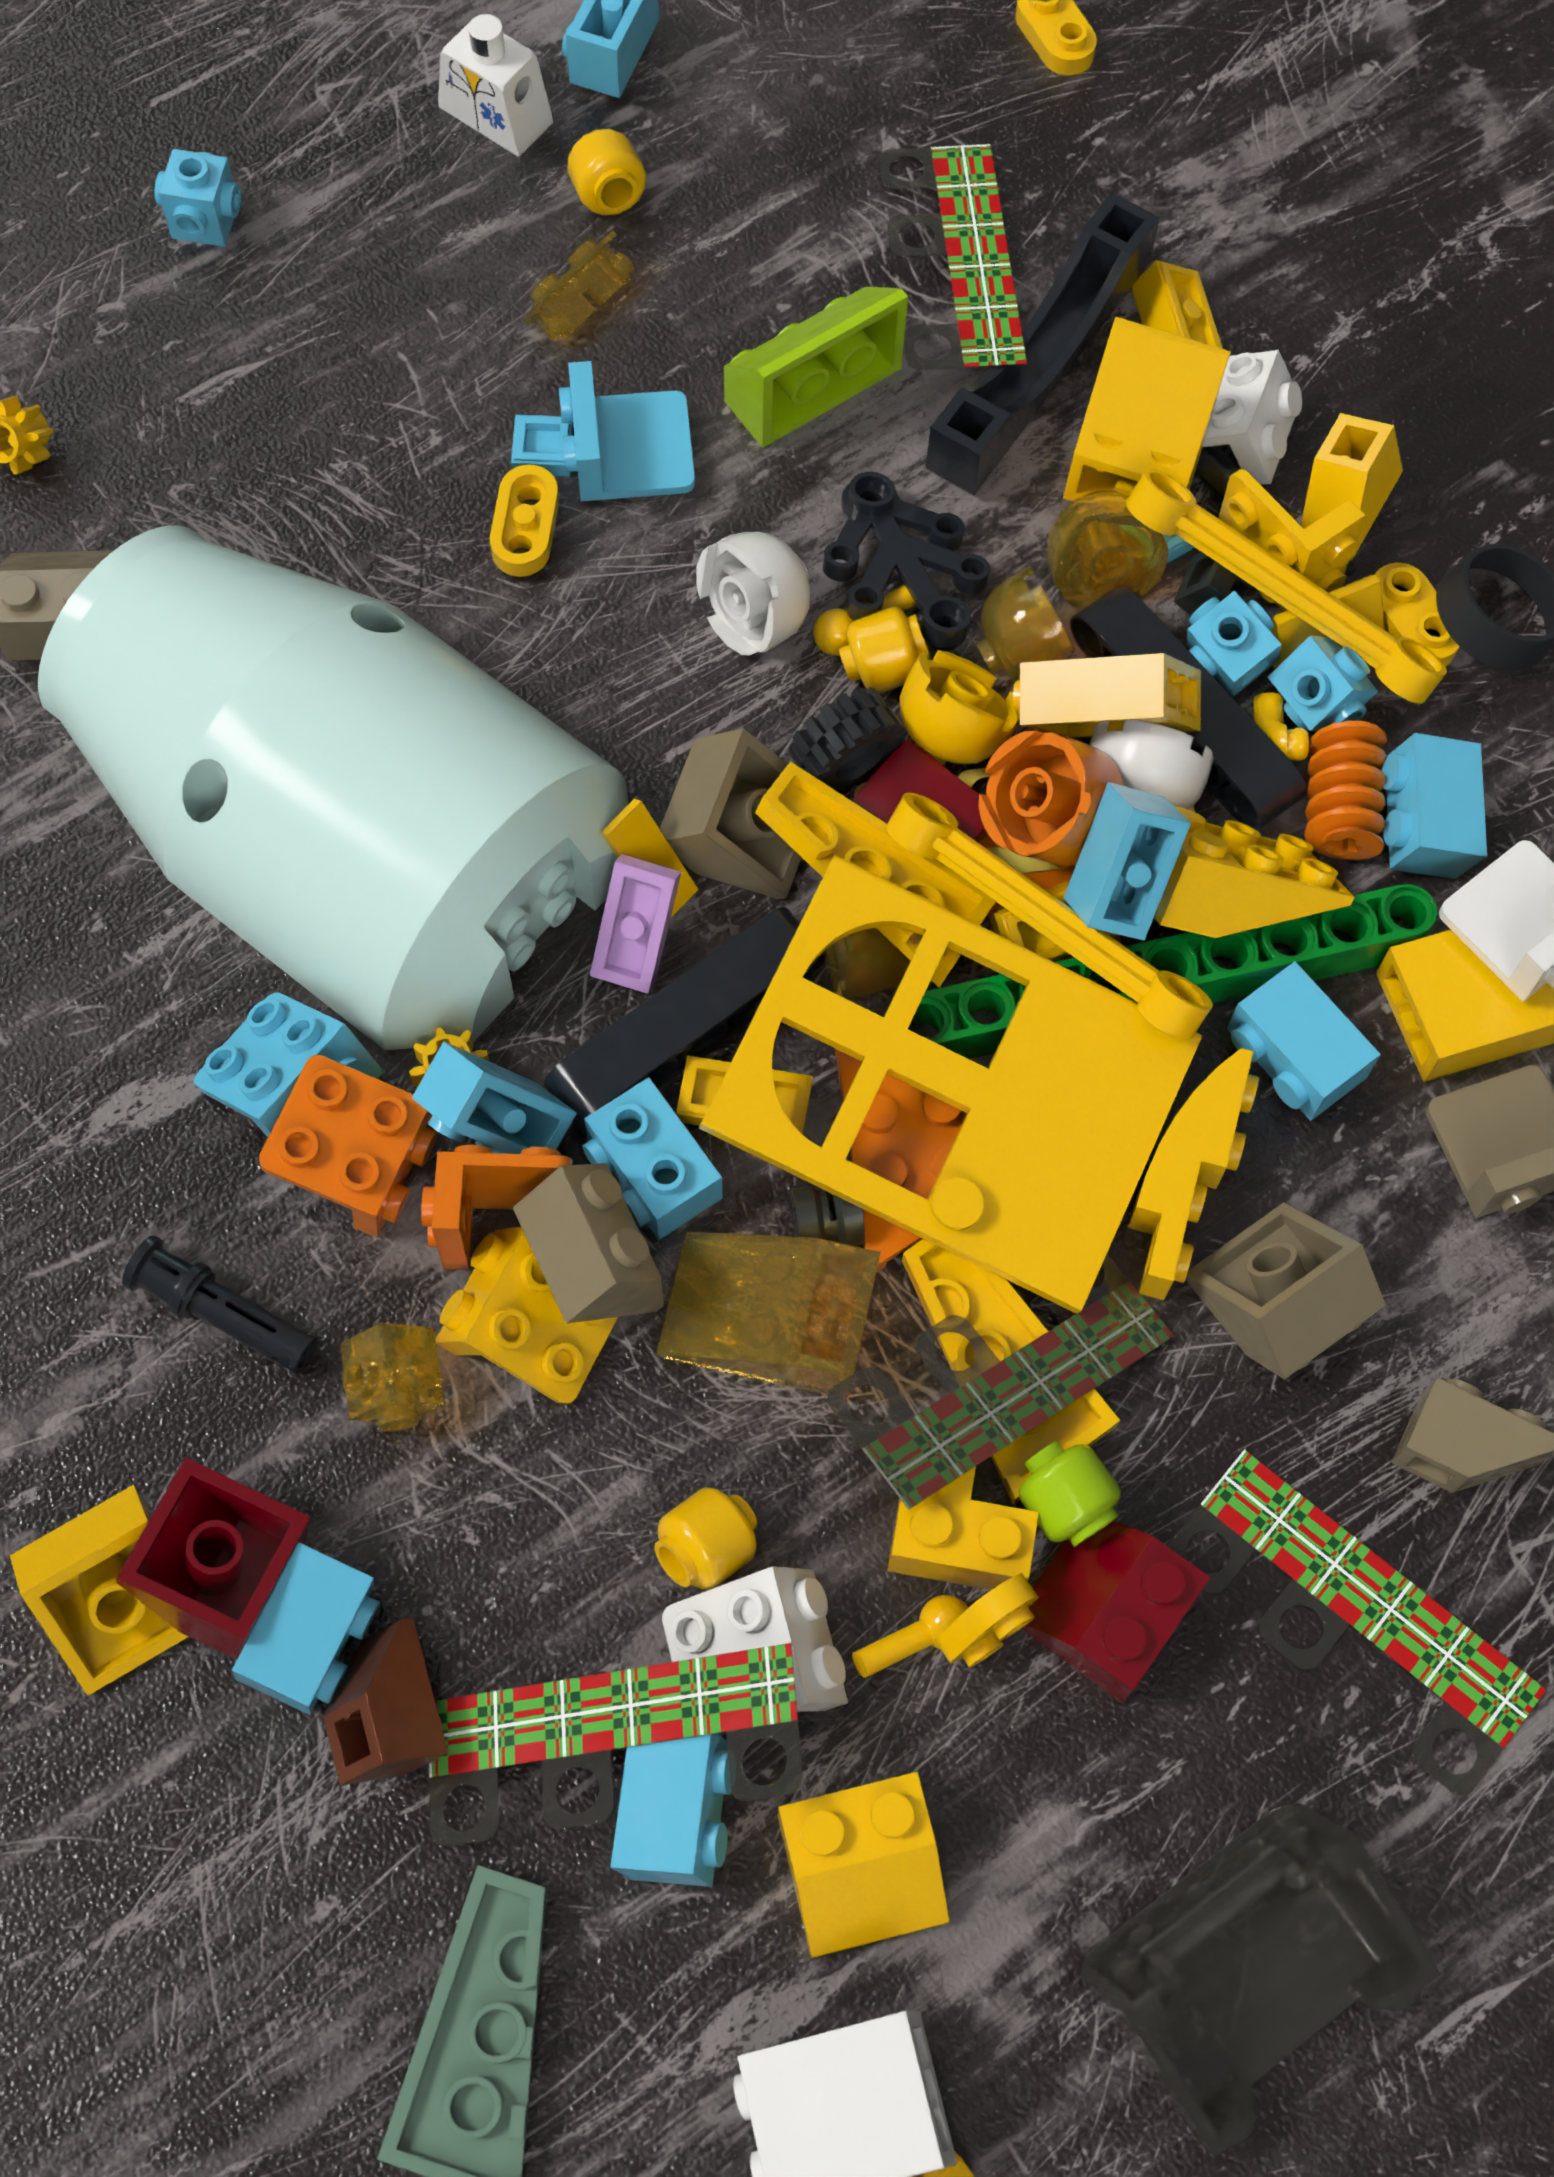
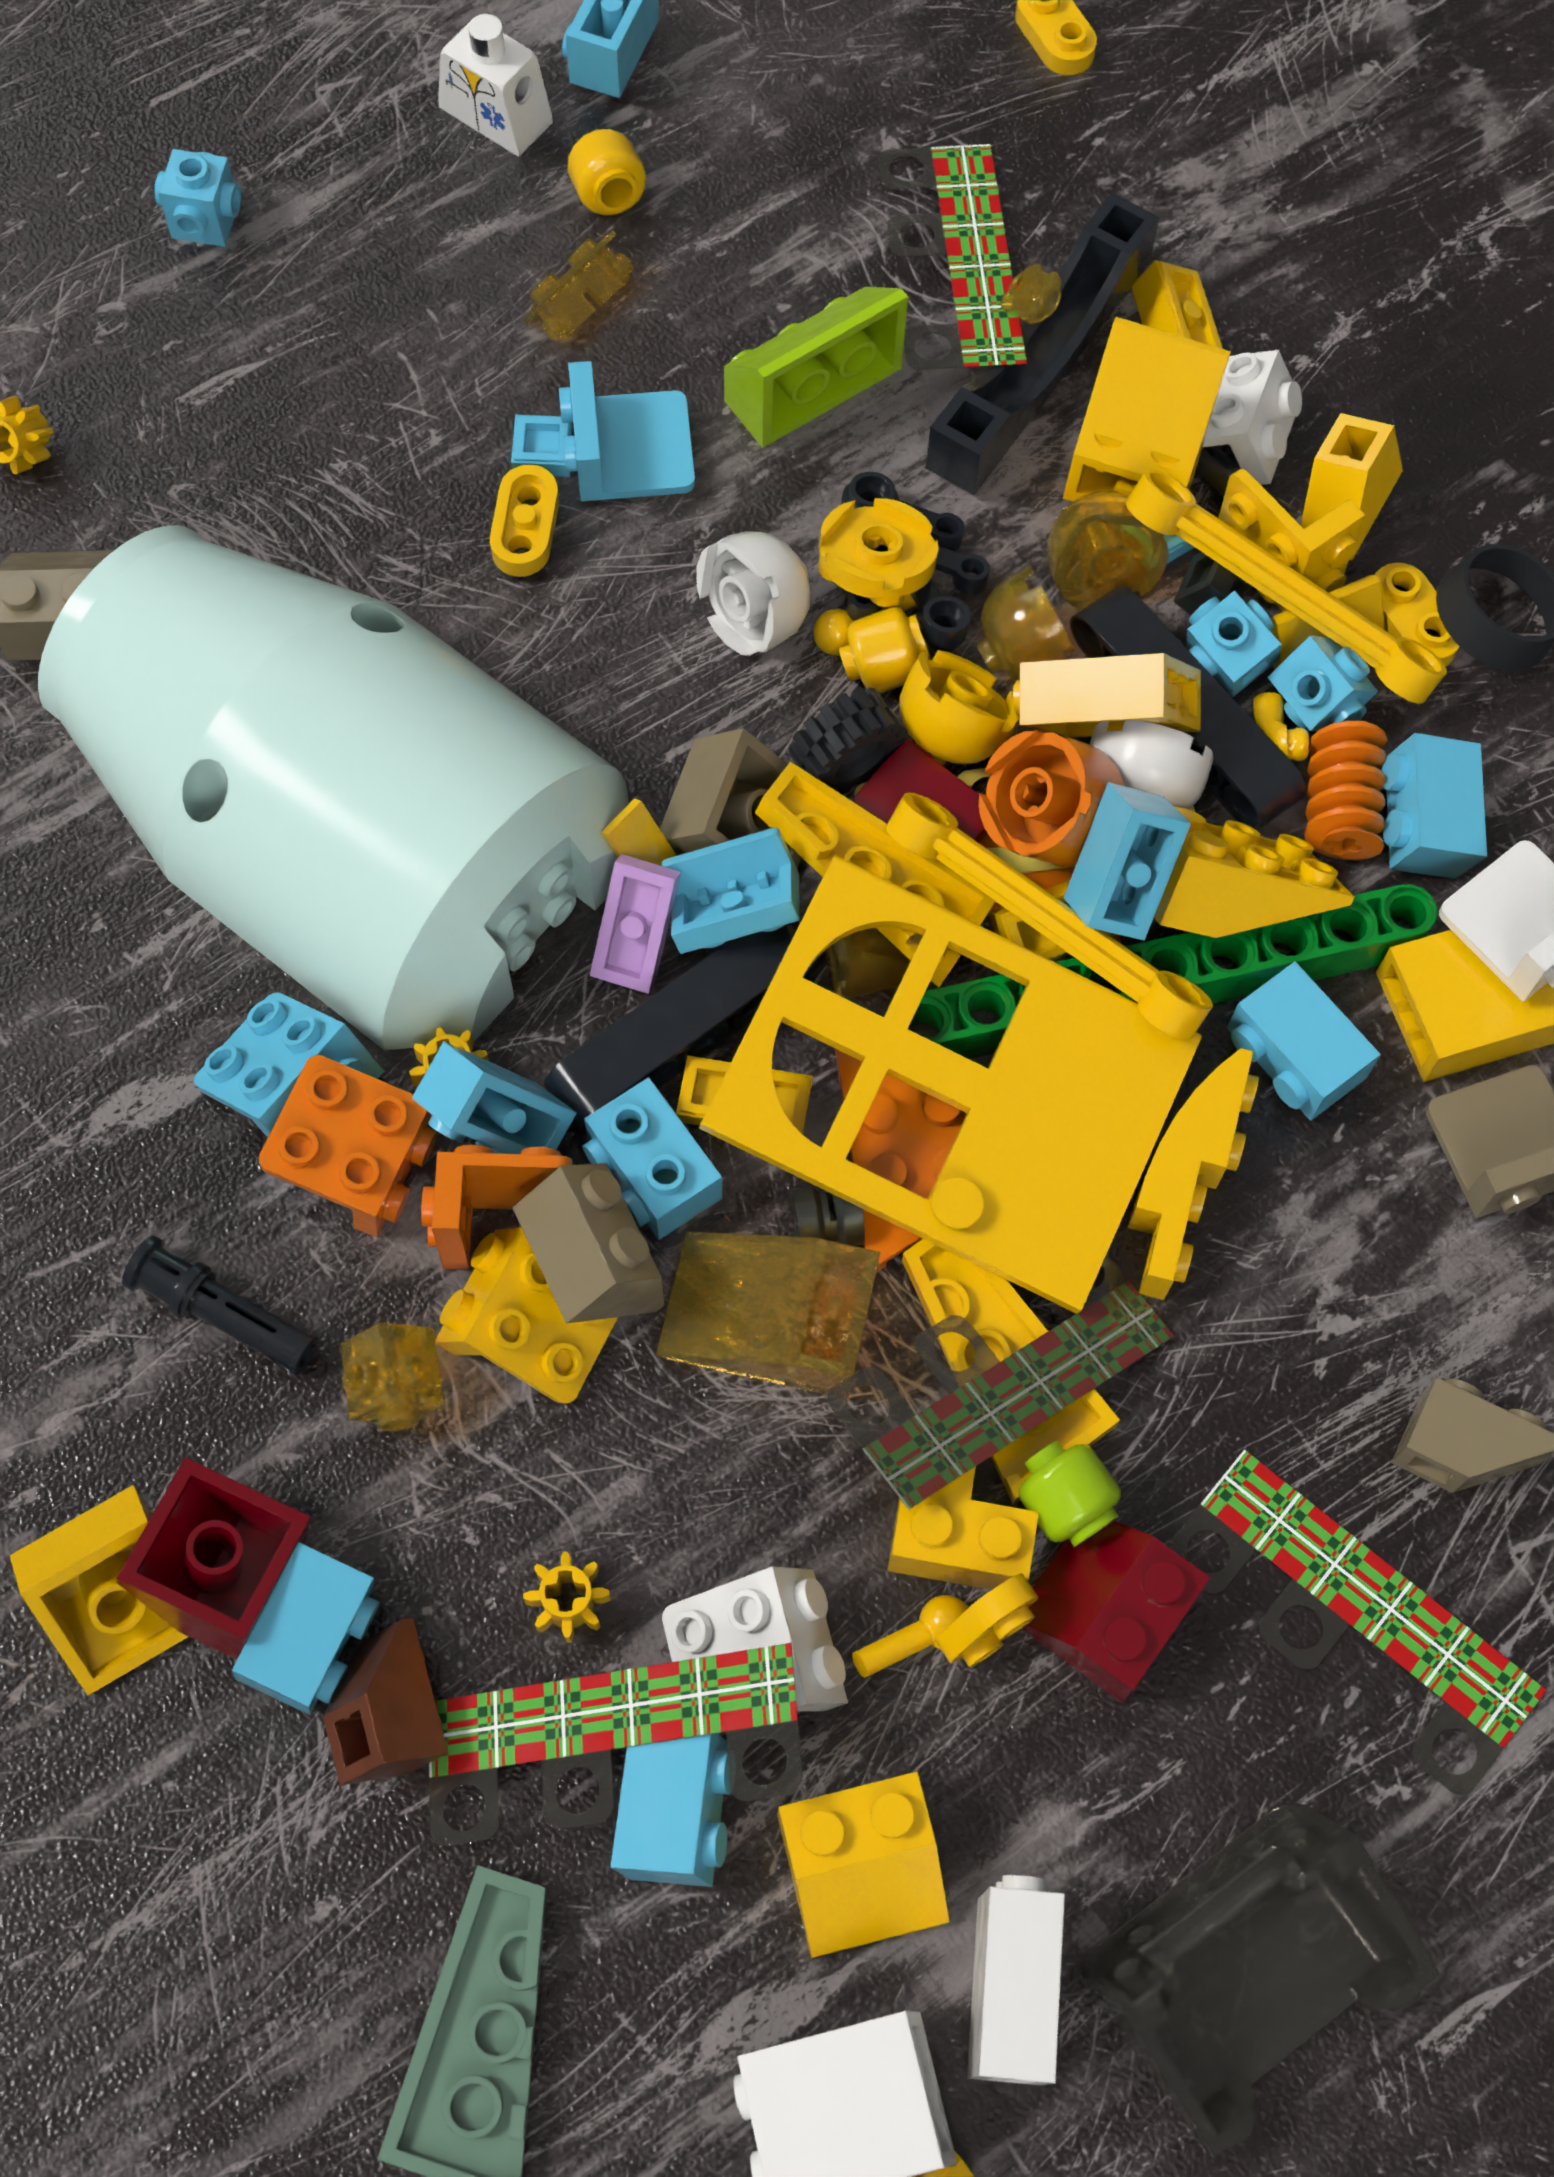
(552, 1586): none -> yellow gear
(706, 1538): yellow head -> none
(734, 890): none -> medium azure bracket
(875, 574): none -> yellow plate
(1016, 1983): none -> white brick
(1033, 294): none -> clear yellow plate
(1287, 1288): dark tan slope -> none

